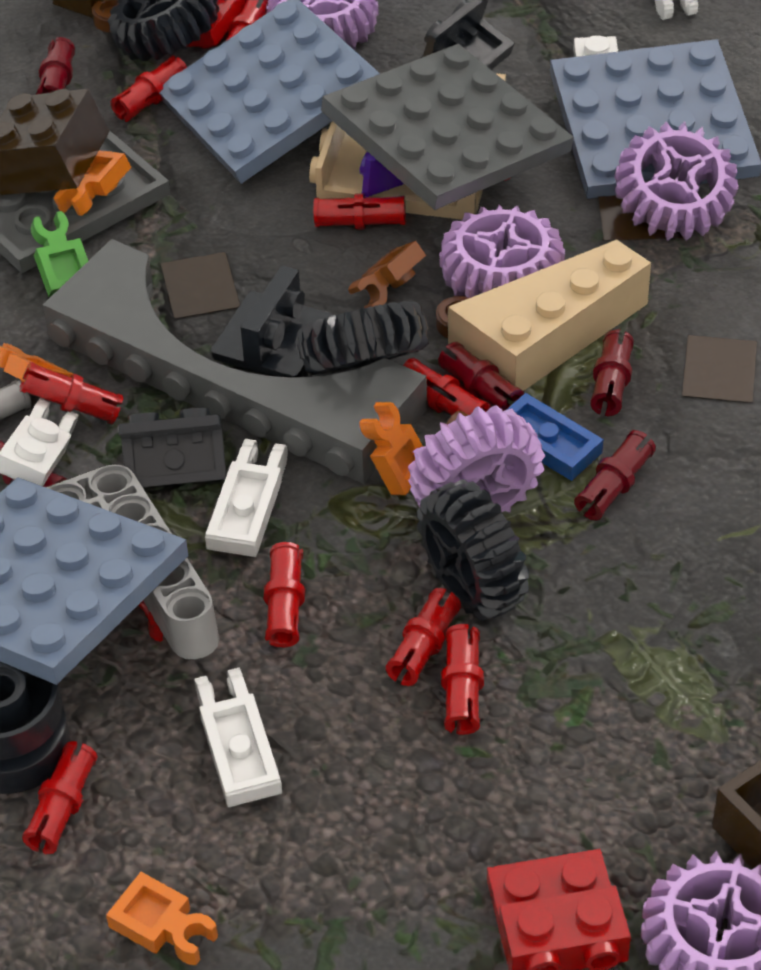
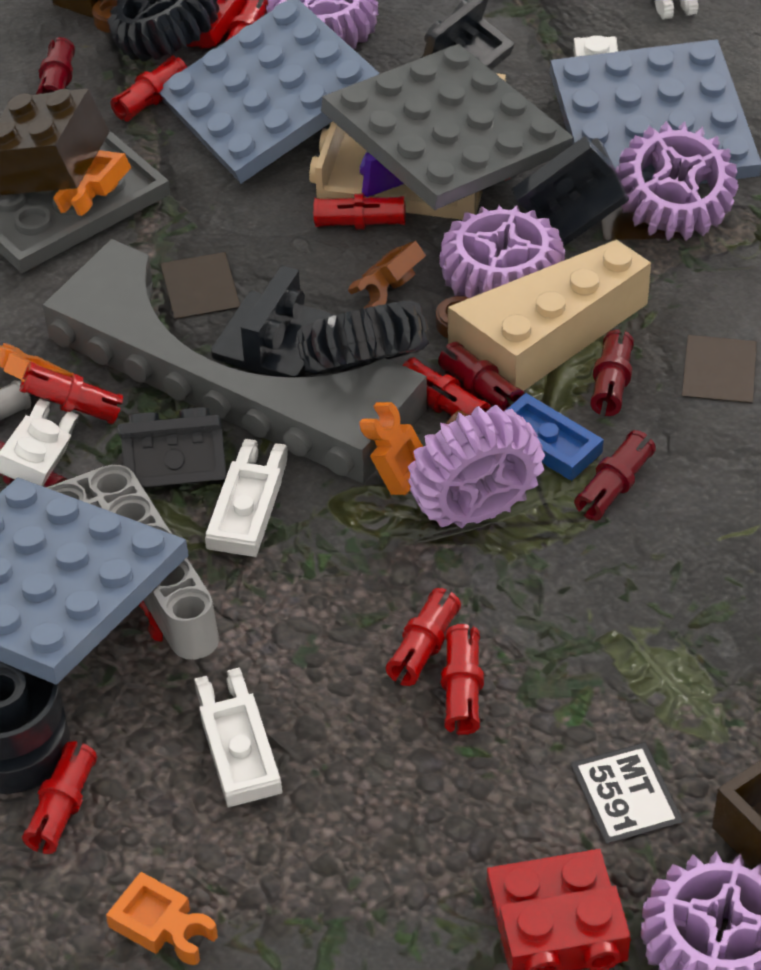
(58, 257): bright green plate -> none
(284, 595): red pin -> none
(473, 549): black gear -> none
(574, 189): none -> black bracket
(626, 792): none -> sticker

